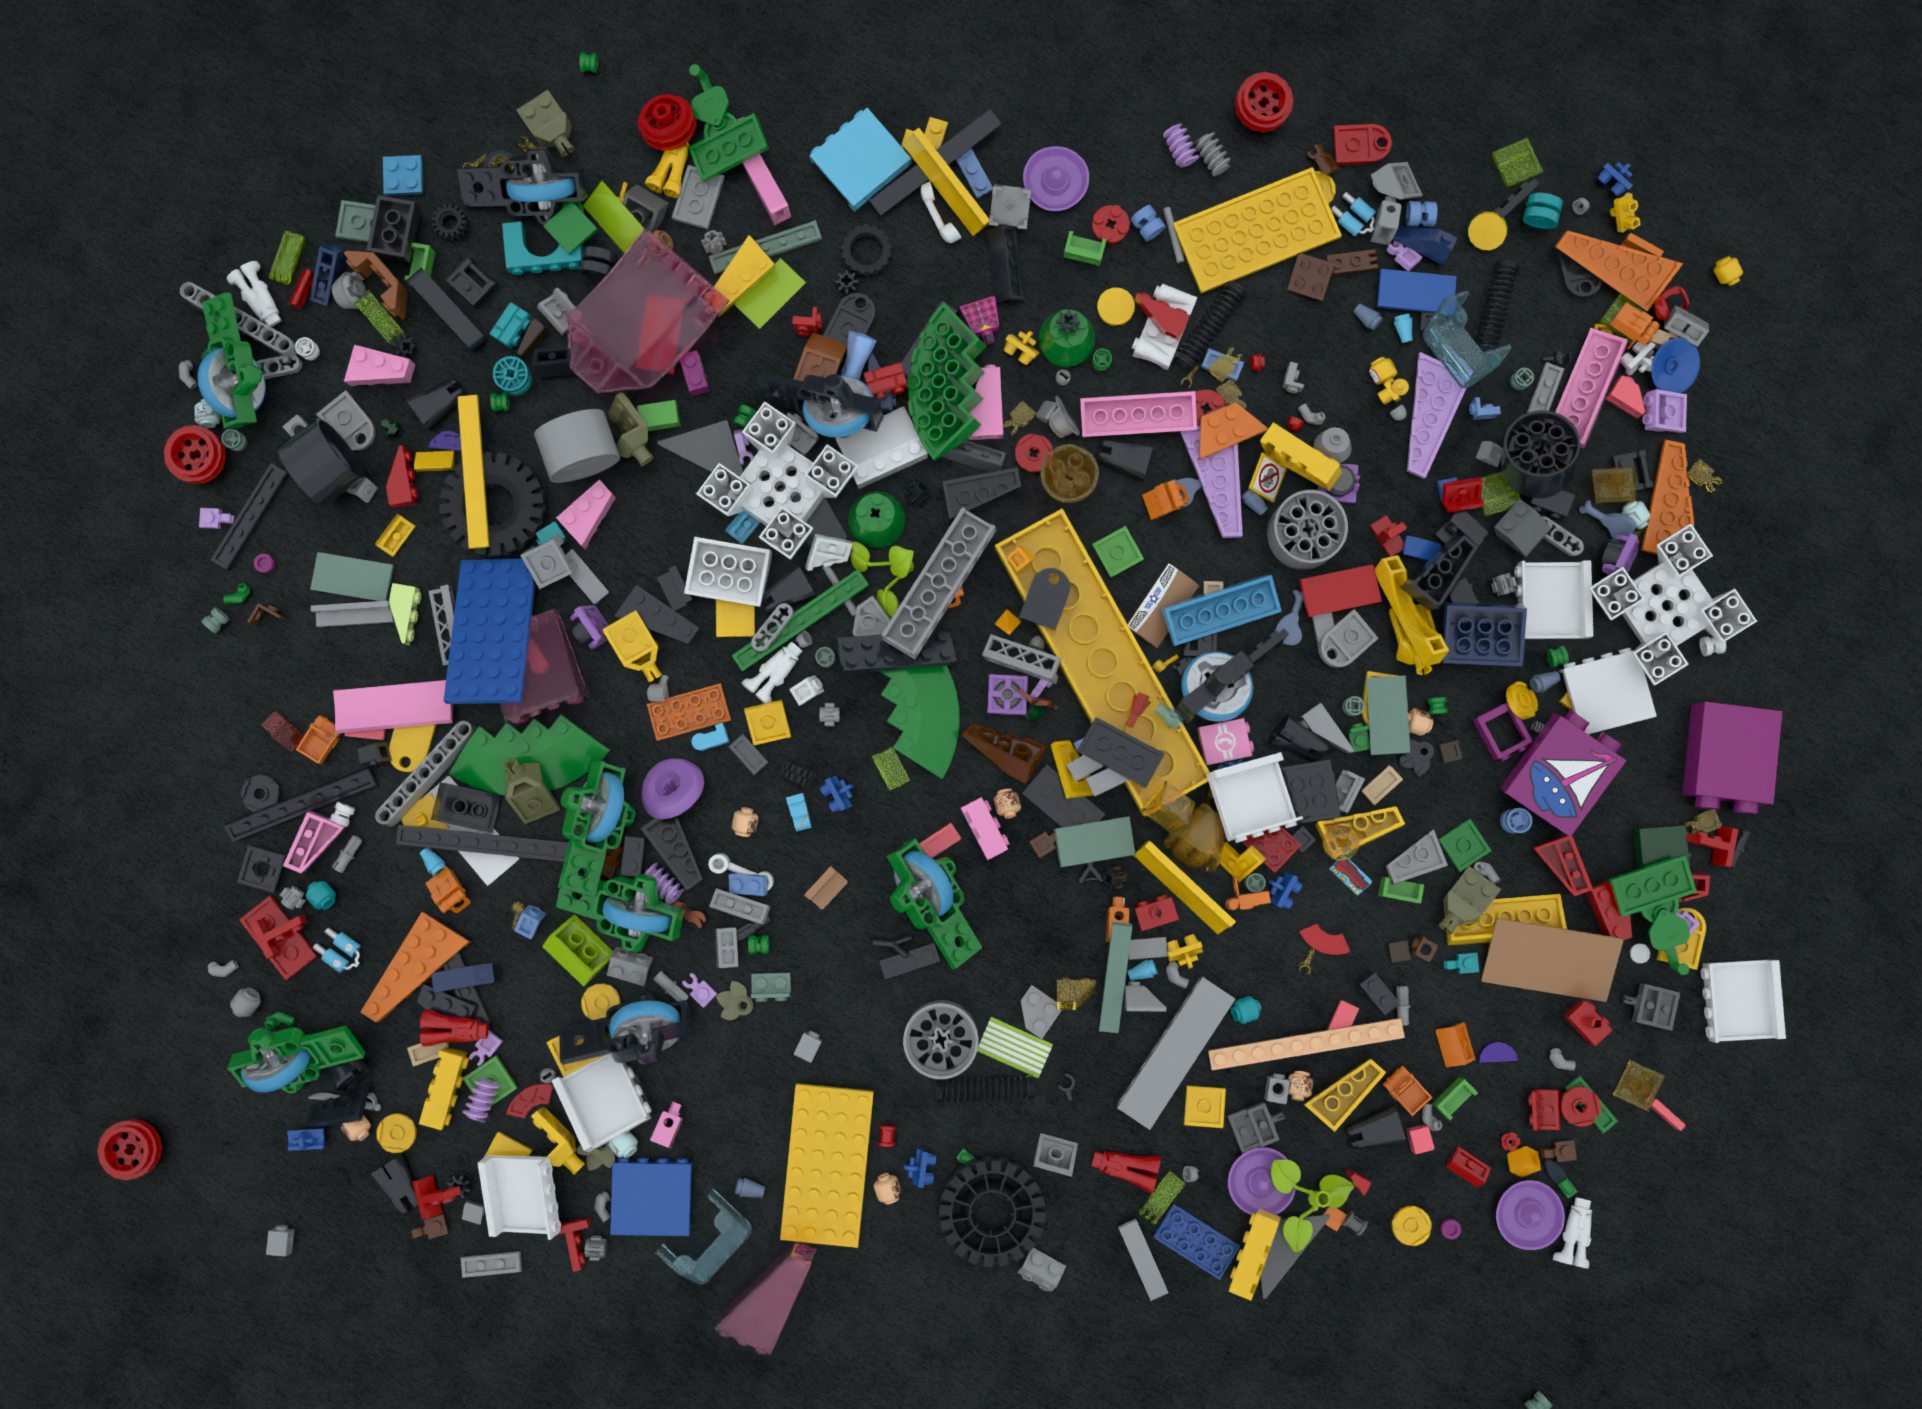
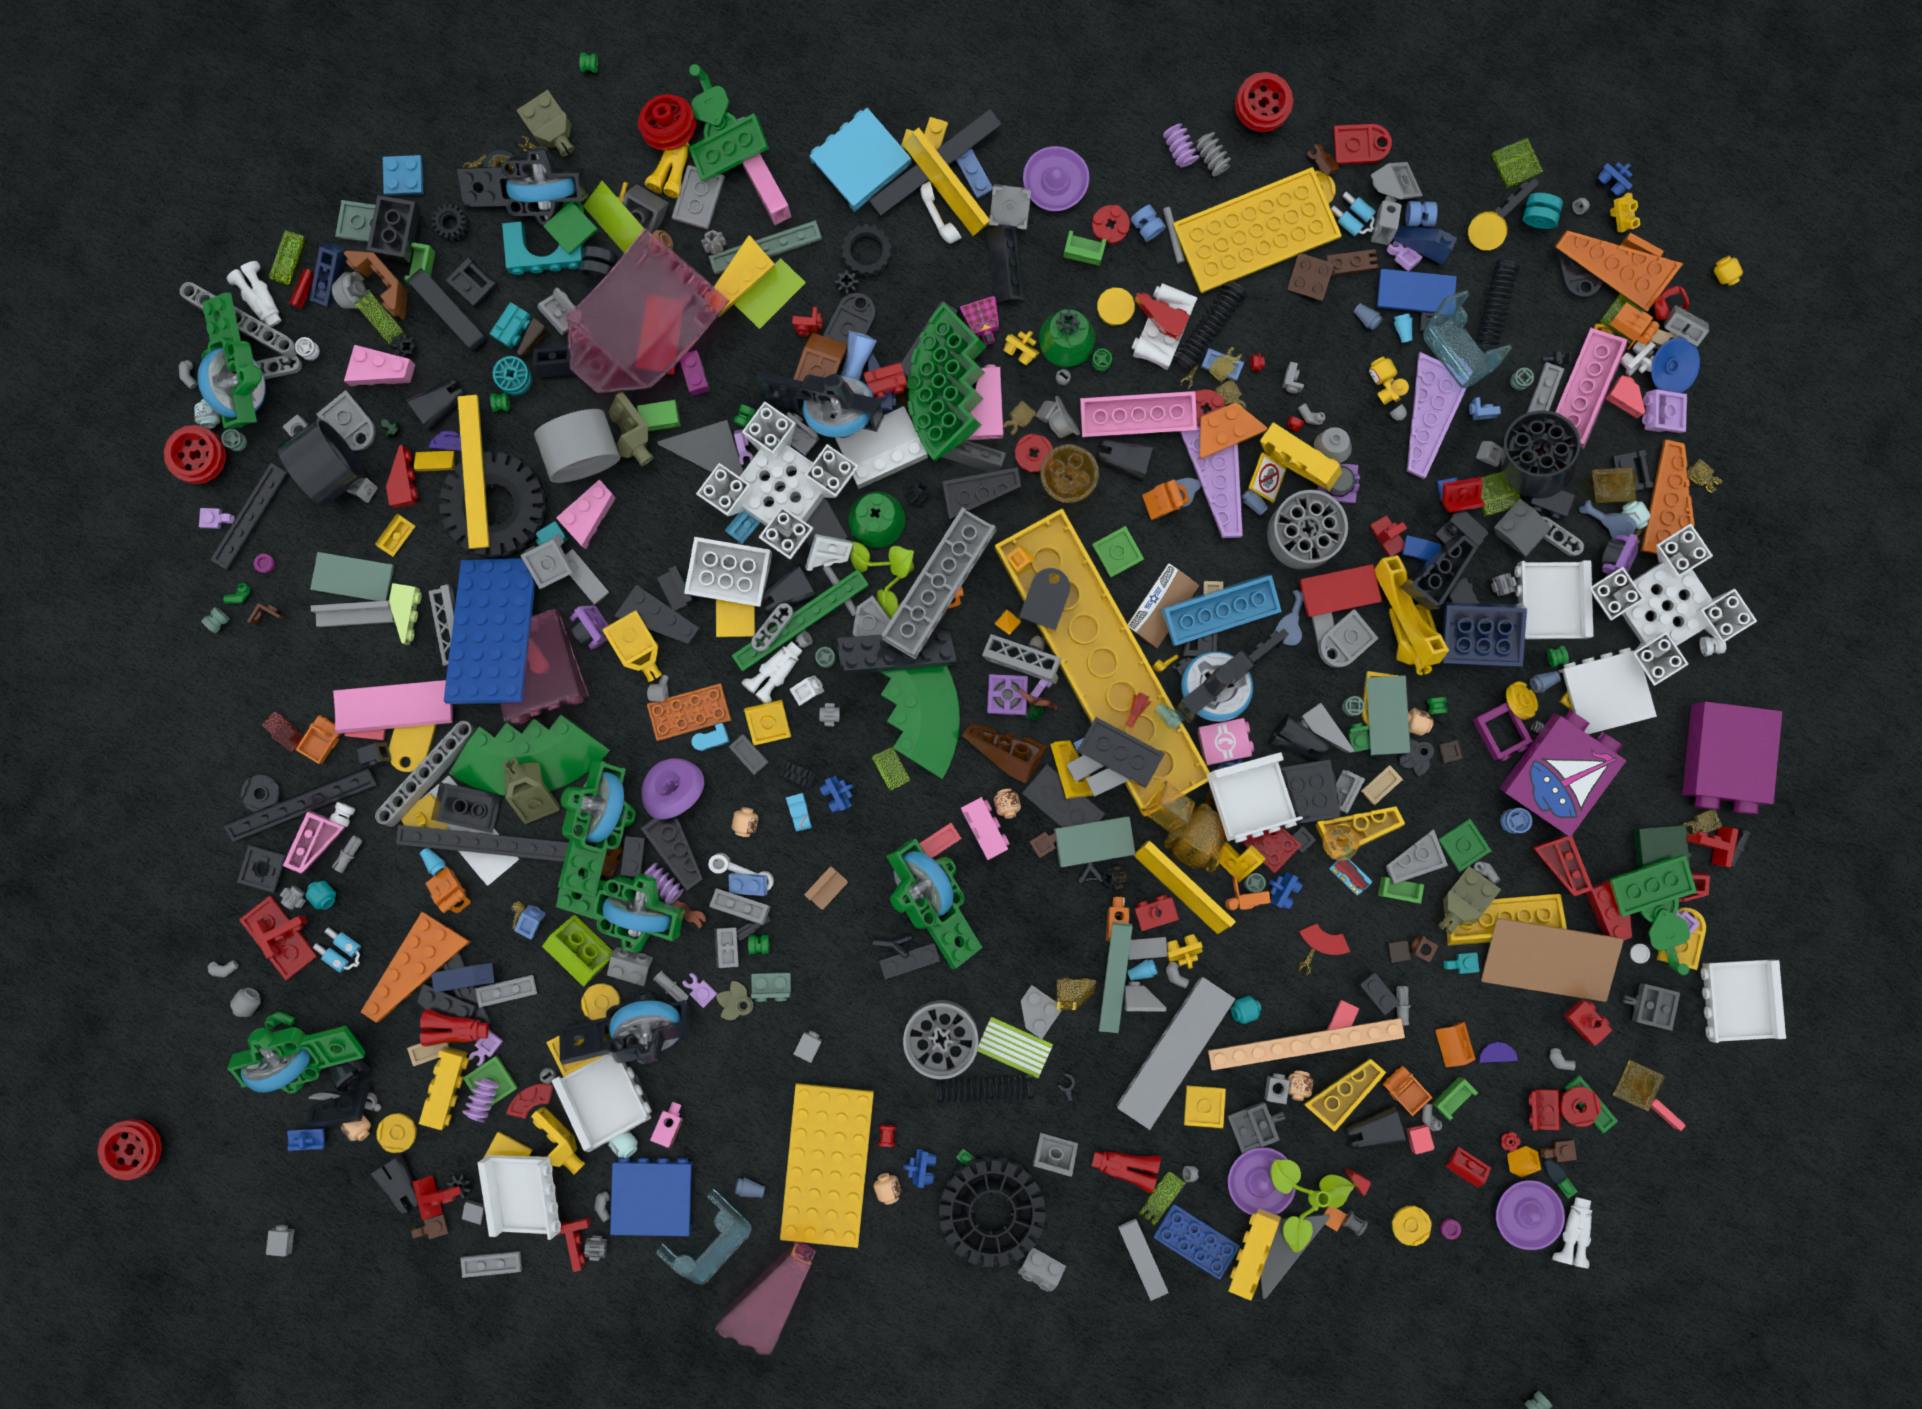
(506, 991): none -> light grey tile
(598, 1156): olive plate -> none

